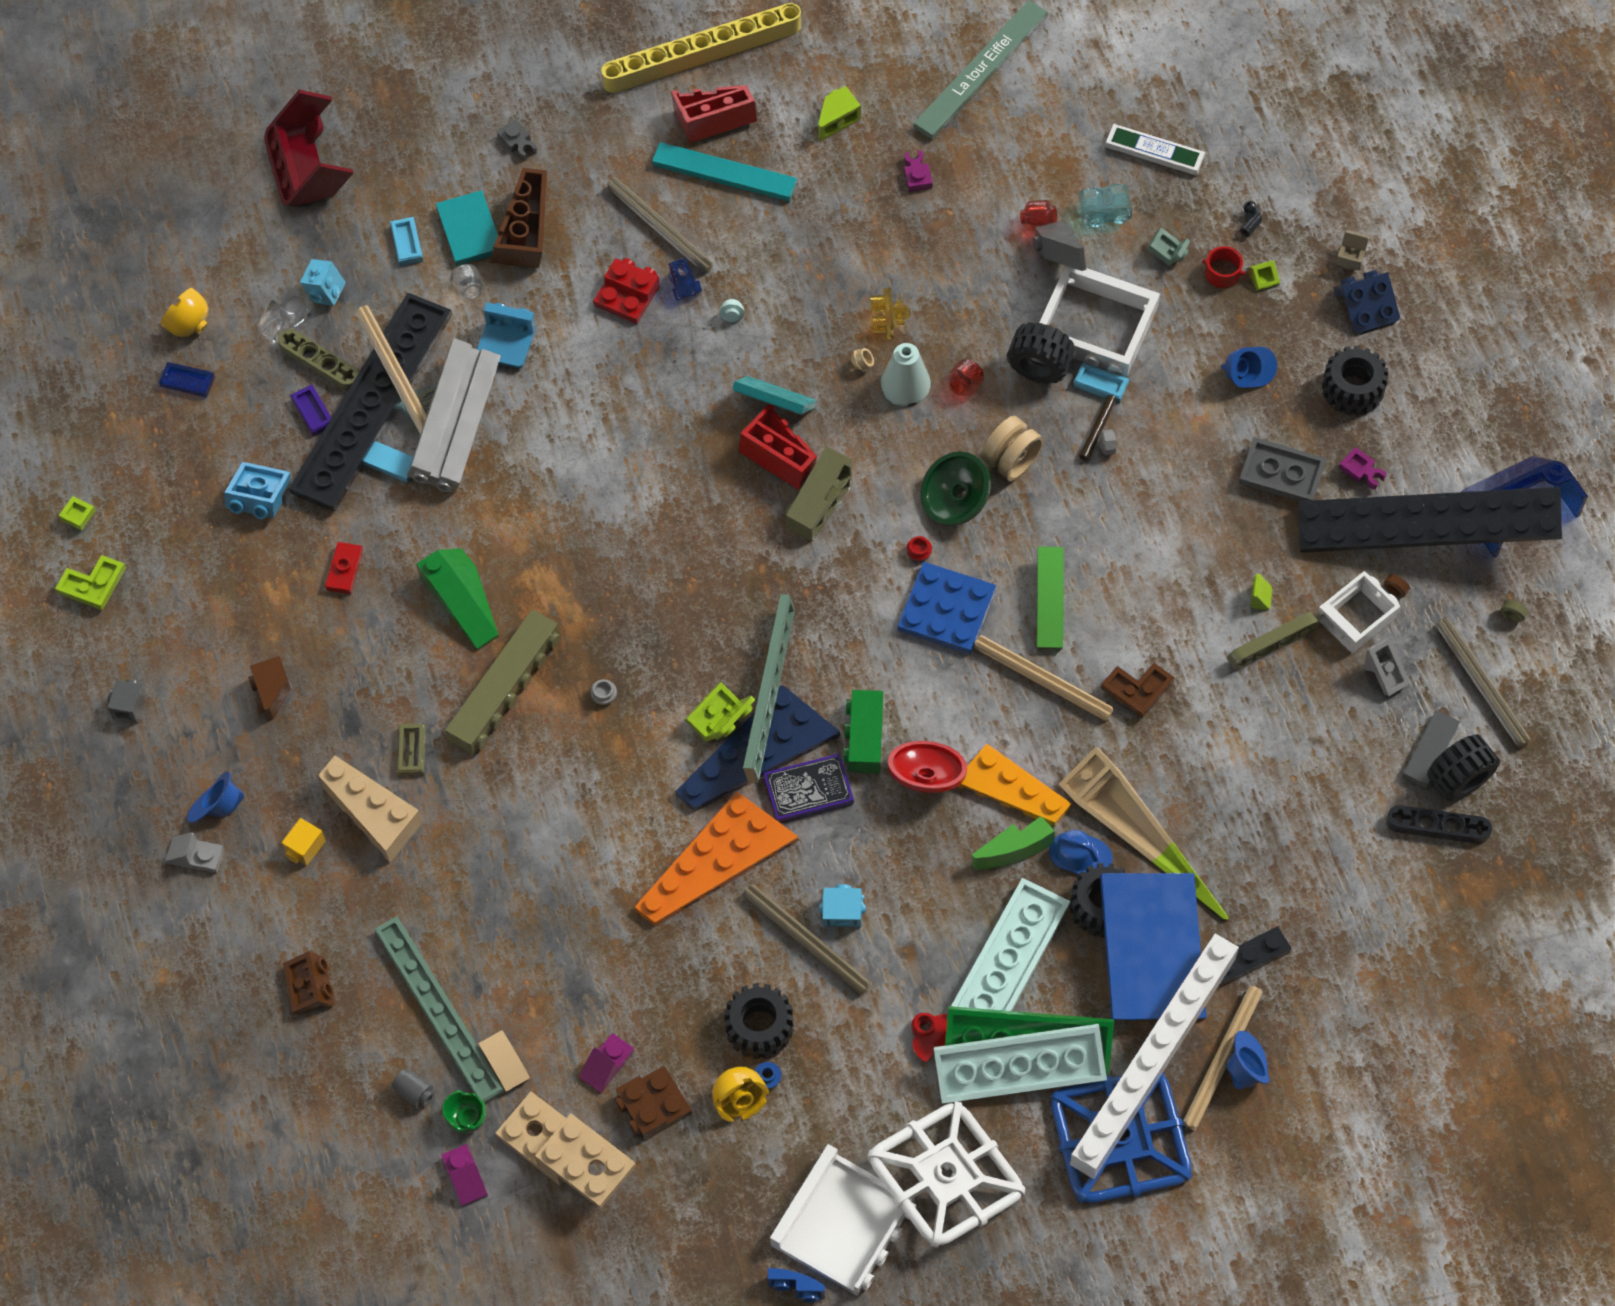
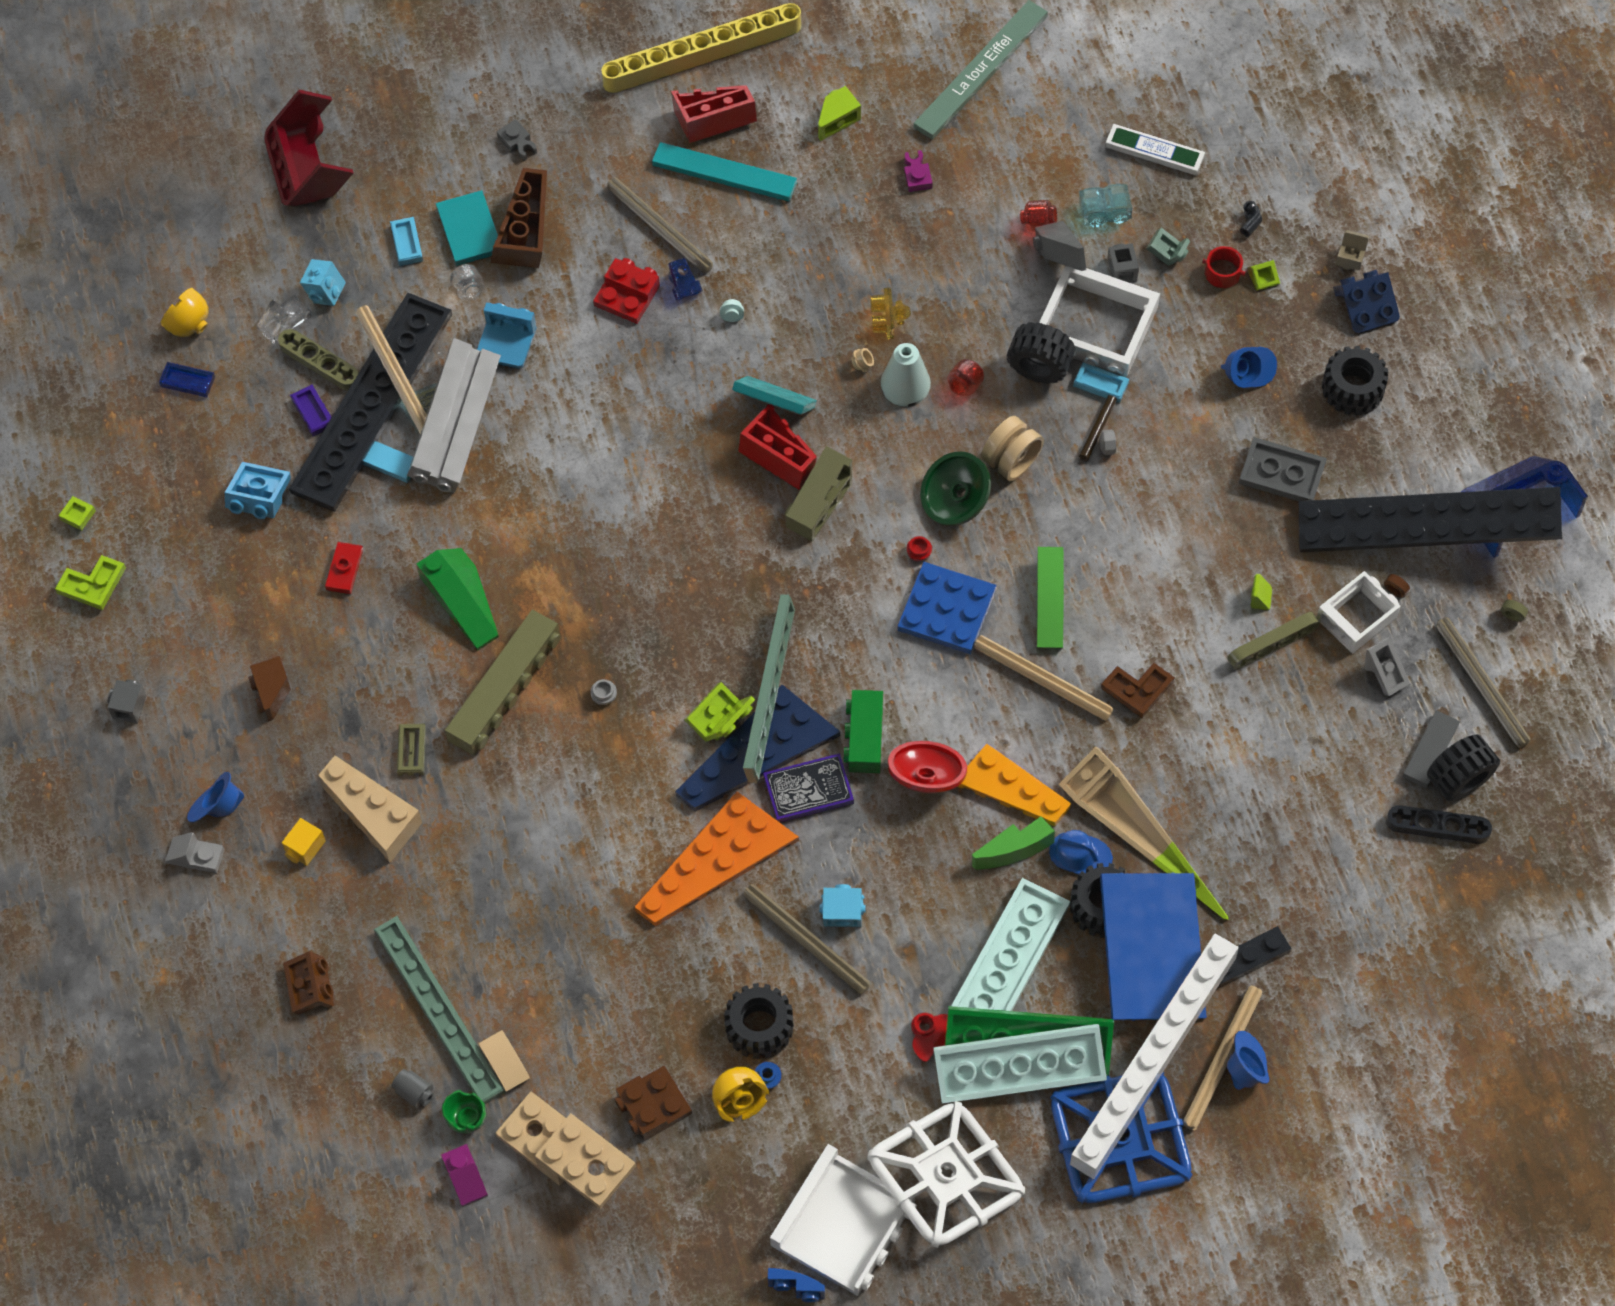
(606, 1062): magenta slope -> none
(1123, 262): none -> dark grey brick
(1360, 466): magenta plate -> none

